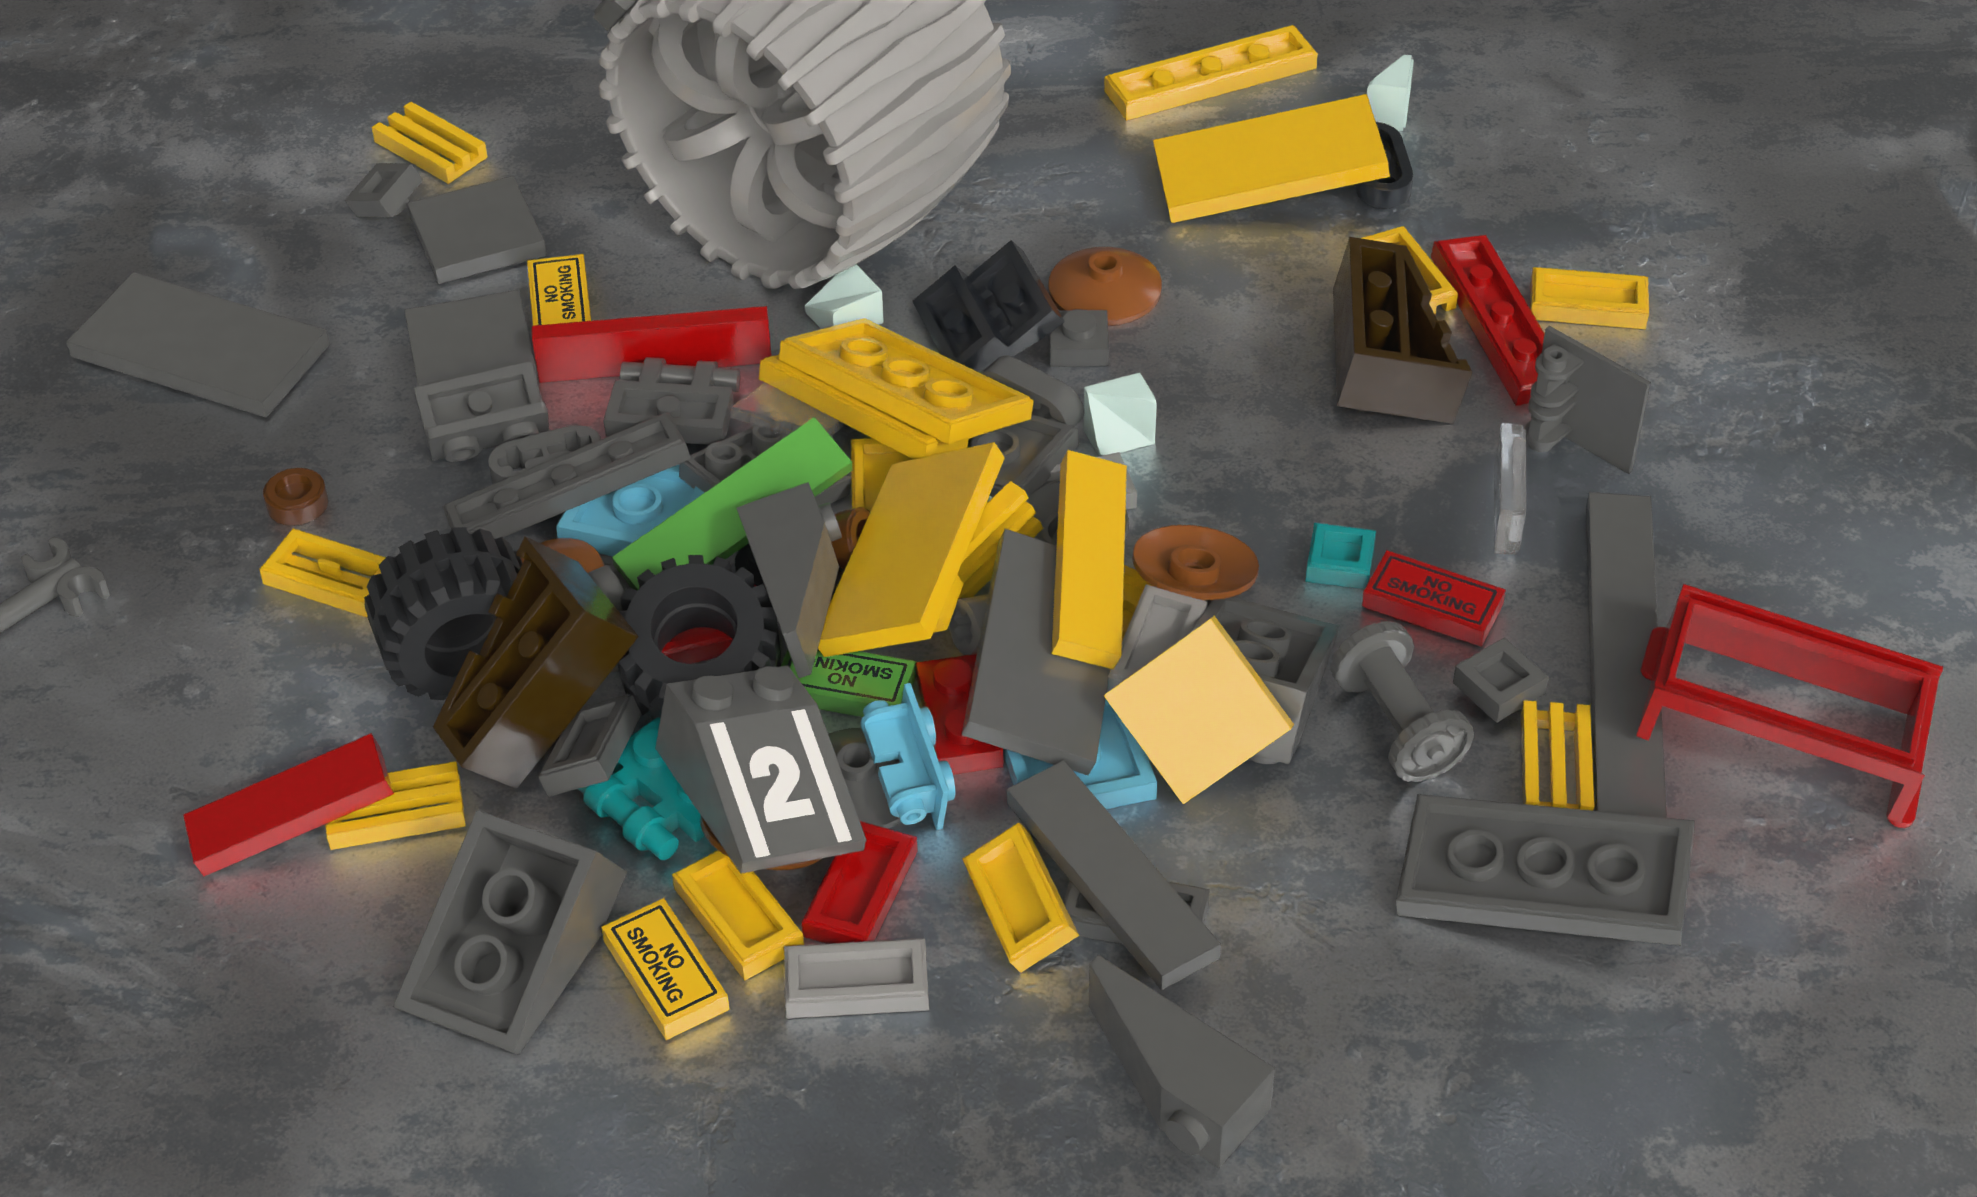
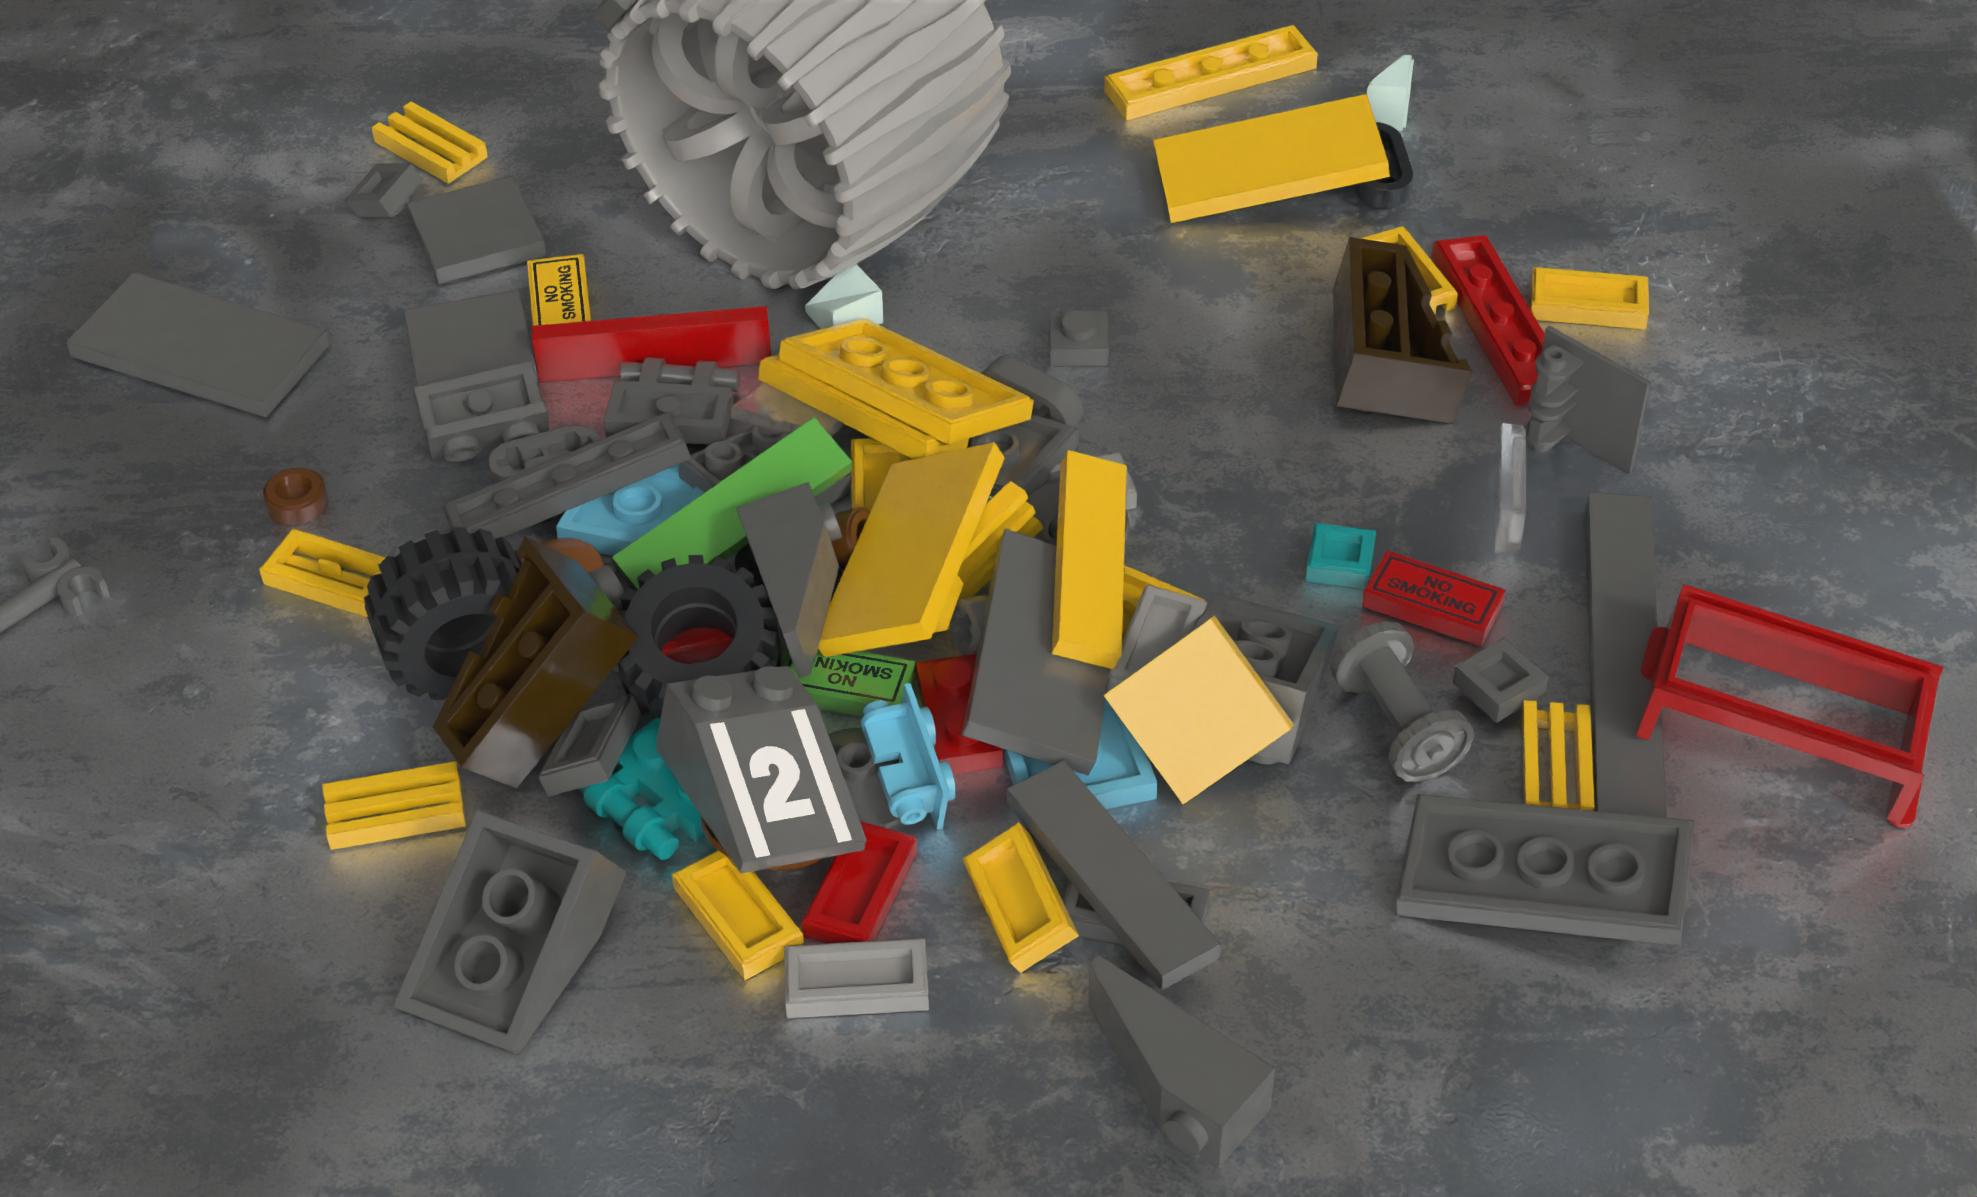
(287, 804): red tile -> none
(665, 968): yellow tile -> none
(990, 311): black slope -> none
(1108, 281): dark orange dish -> none
(1119, 415): light aqua slope -> none
(1195, 562): dark orange dish -> none

